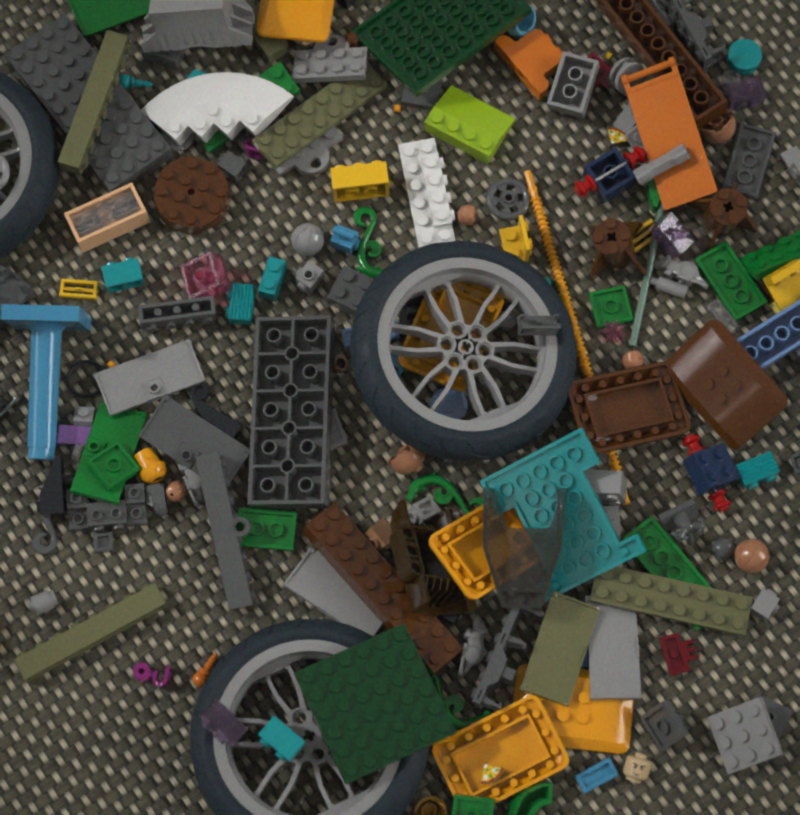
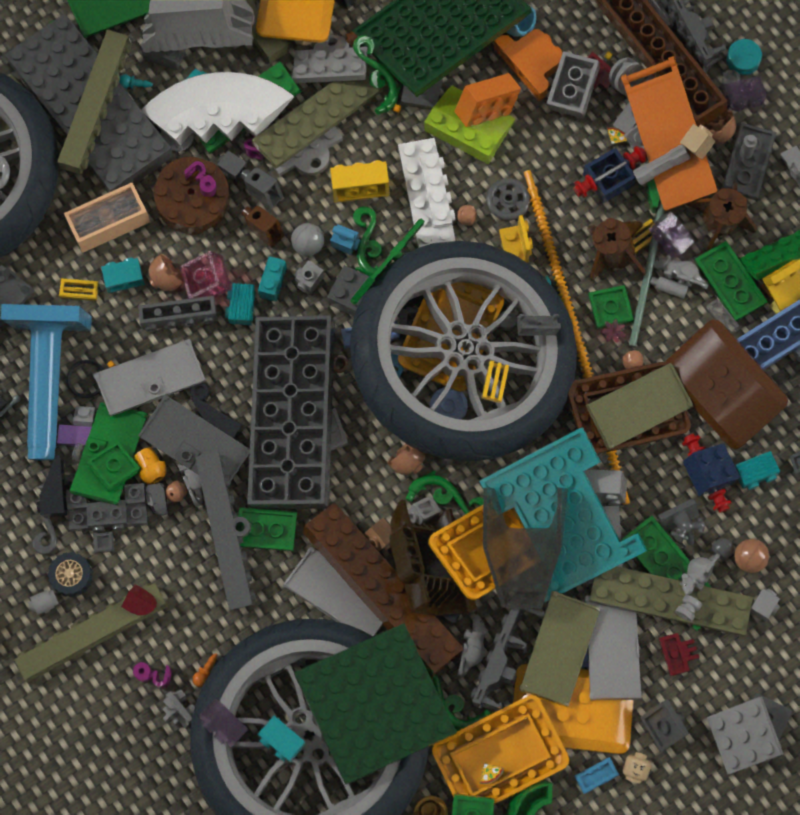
(70, 574): none -> black wheel
(139, 601): none -> dark red brick
(164, 275): none -> nougat cylinder
(175, 710): none -> light grey hips
(207, 183): none -> magenta leg
(262, 187): none -> dark grey torso
(263, 225): none -> reddish brown torso
(374, 77): none -> green plant
(394, 255): none -> green door
(487, 100): none -> orange brick
(498, 366): none -> yellow tile
(639, 406): none -> olive door
(688, 608): none -> light grey wheel
(698, 140): none -> tan brick
(698, 573): none -> light grey animal
(748, 146): none -> light grey cylinder

